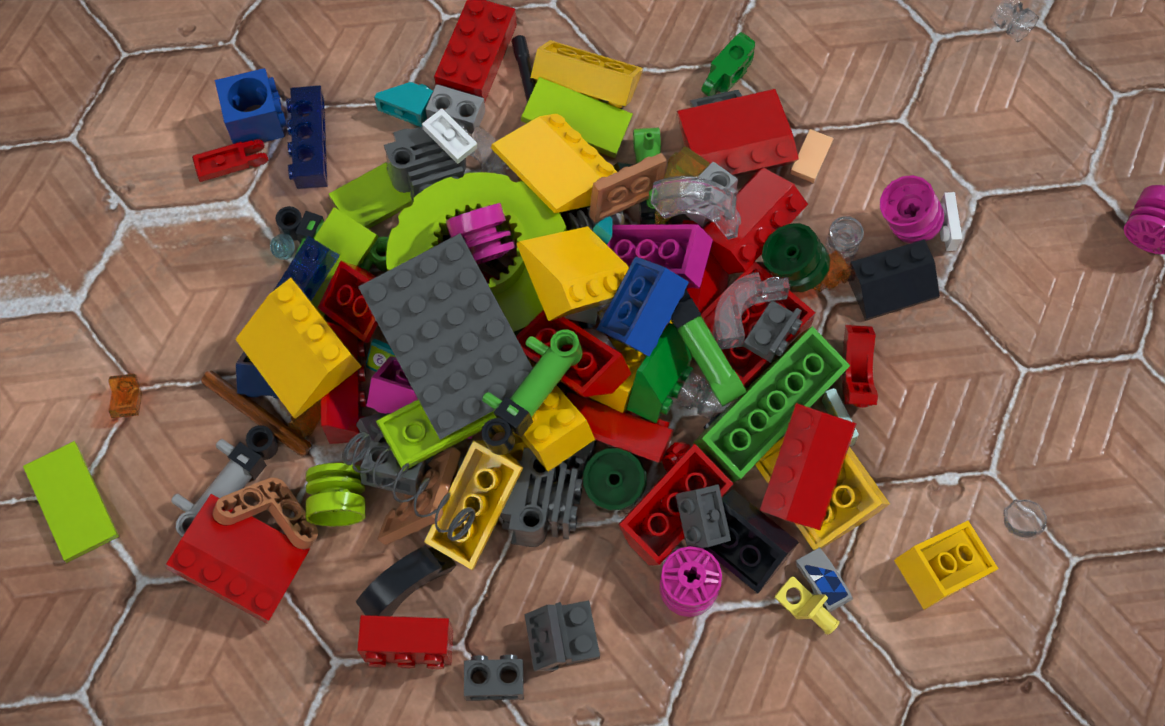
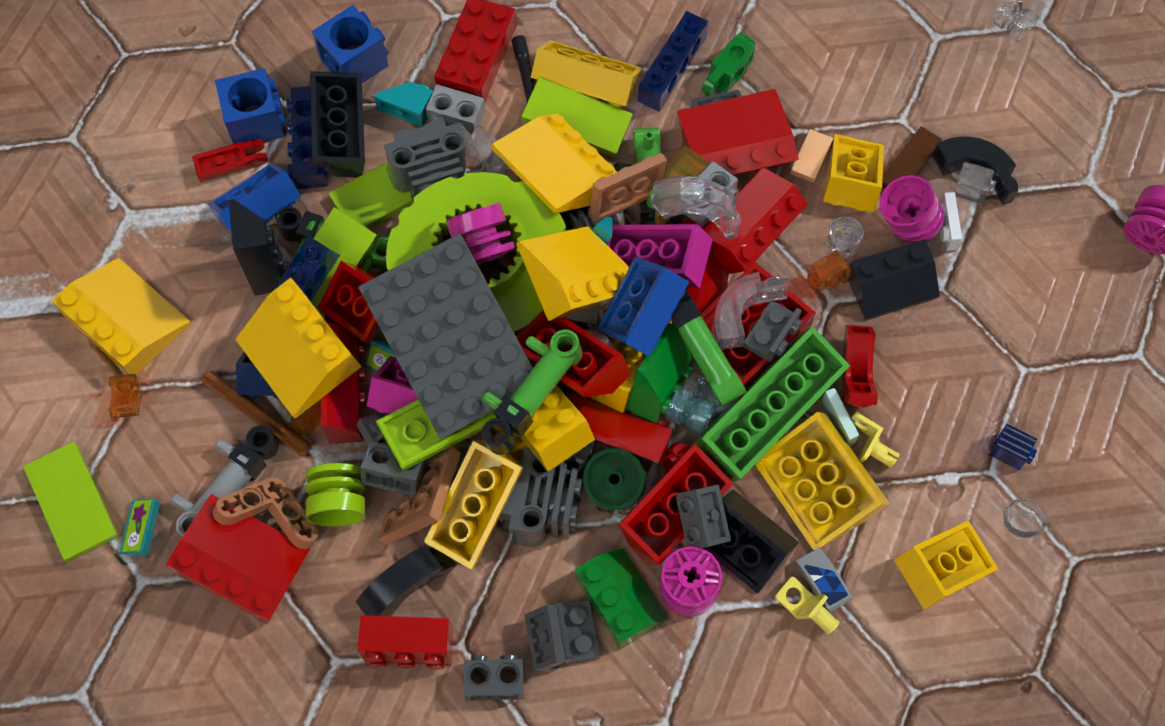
(121, 315): none -> yellow slope
(140, 527): none -> slope
(255, 249): none -> black slope
(261, 193): none -> blue slope
(282, 246): clear light blue plate -> none
(337, 123): none -> black slope
(347, 30): none -> blue brick
(449, 136): white plate -> none
(468, 511): dark grey piece -> none
(620, 596): none -> green slope
(672, 61): none -> clear blue brick
(690, 410): none -> clear light blue wheel
(797, 255): dark green wheel -> none
(808, 467): red slope -> none
(854, 173): none -> yellow slope
(873, 446): none -> light yellow bracket
(912, 157): none -> reddish brown tile
(955, 151): none -> black arch
(974, 183): none -> clear brick
(1014, 447): none -> clear blue brick

